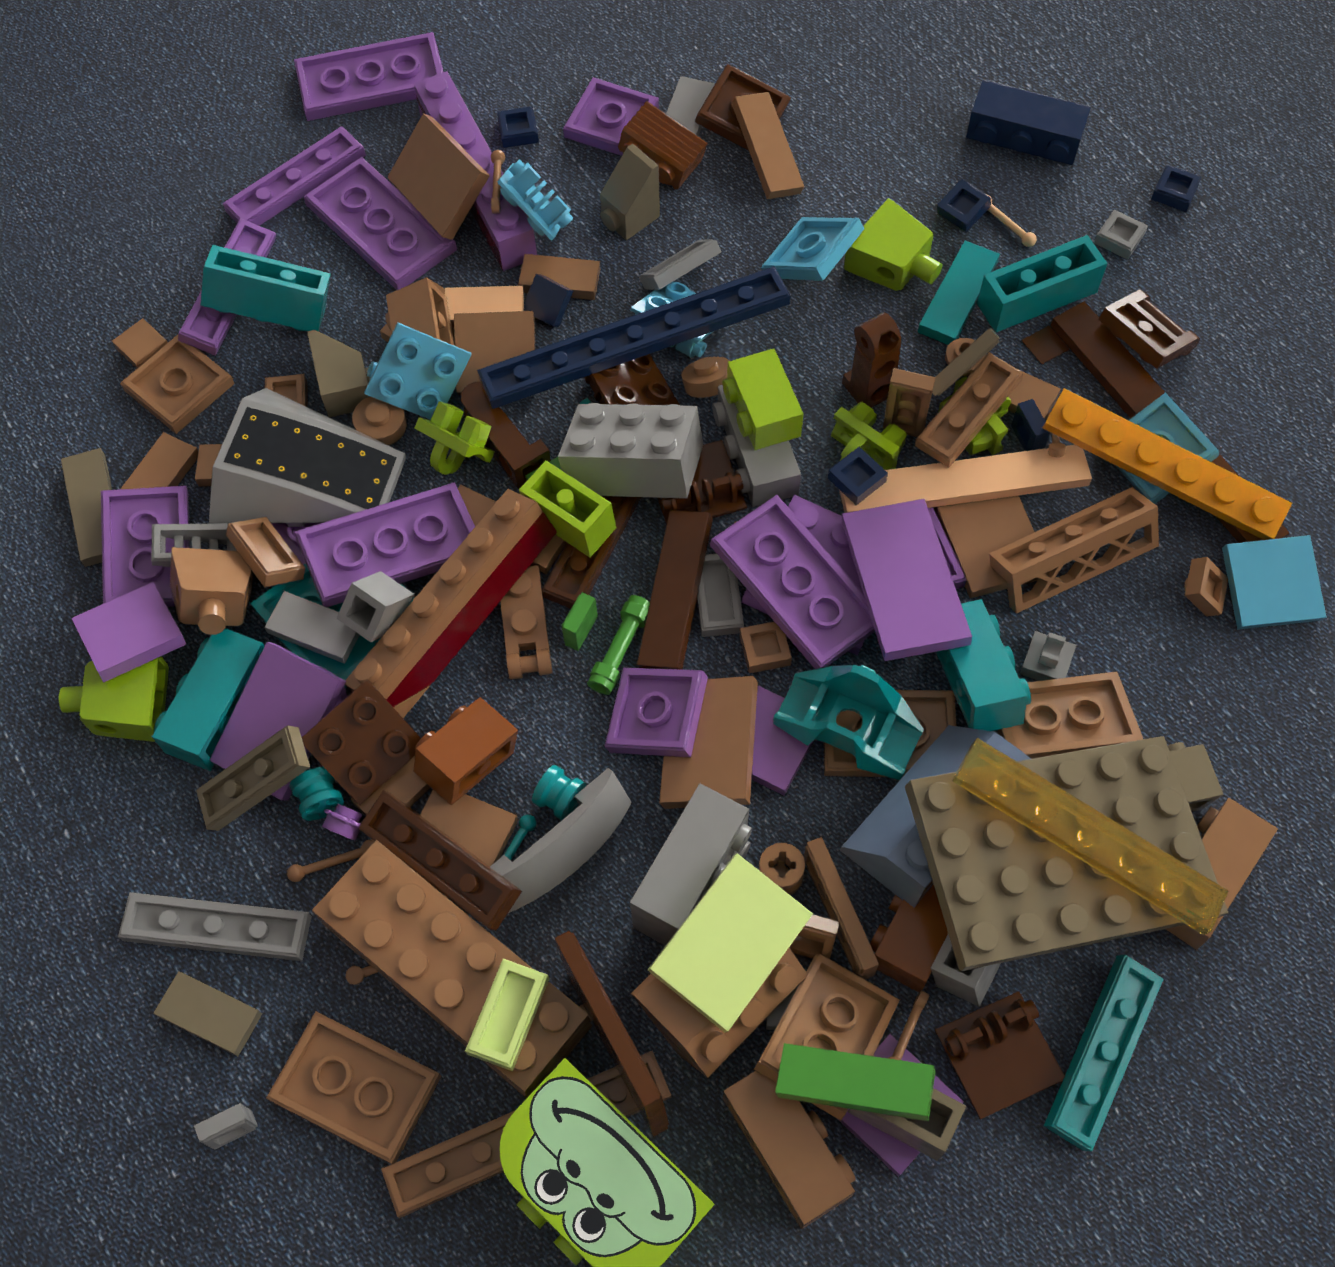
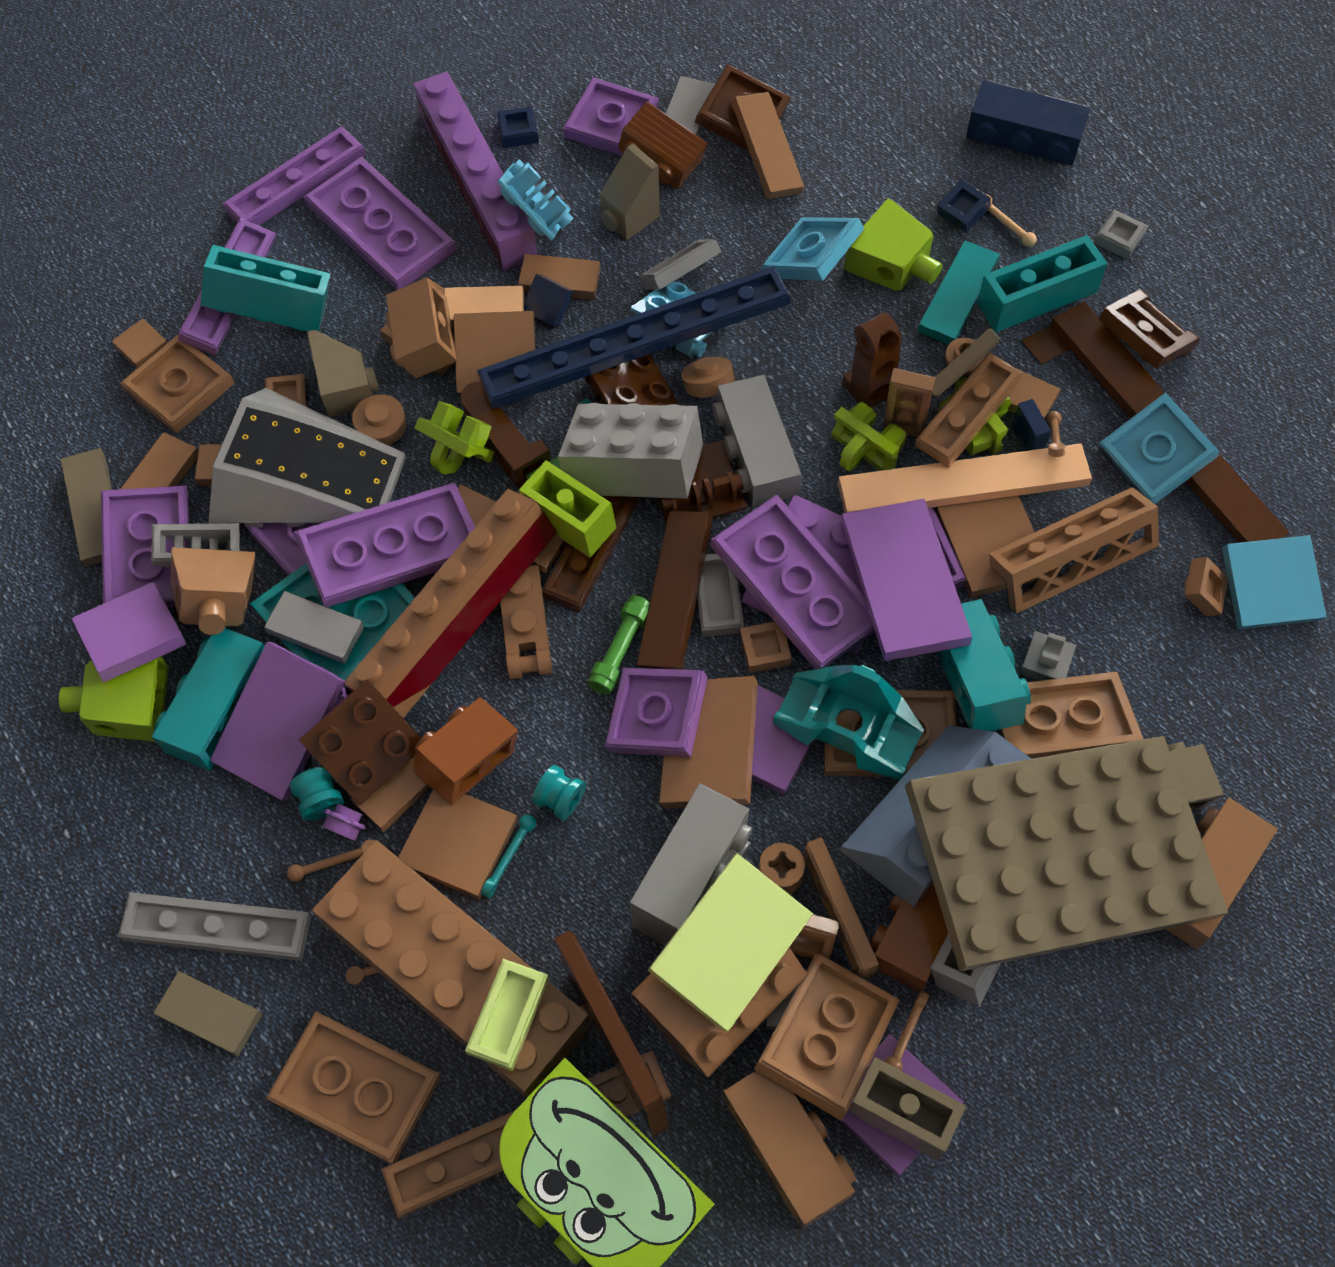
(226, 1126): light grey tile -> none
(253, 778): dark tan tile -> none
(265, 551): medium nougat tile -> none
(366, 75): medium lavender tile -> none
(374, 605): light grey brick -> none
(416, 371): medium azure hinge -> none
(438, 176): medium nougat tile -> none
(440, 860): reddish brown tile -> none
(498, 158): medium nougat hinge -> none
(569, 842): light grey slope -> none
(579, 621): bright green tile -> none
(763, 399): lime brick -> none
(856, 1081): bright green tile -> none
(857, 475): dark blue tile -> none
(1000, 1054): reddish brown hinge -> none
(1091, 836): clear yellow tile -> none
(1103, 1053): teal tile -> none
(1167, 465): light orange plate -> none
(1176, 188): dark blue tile -> none

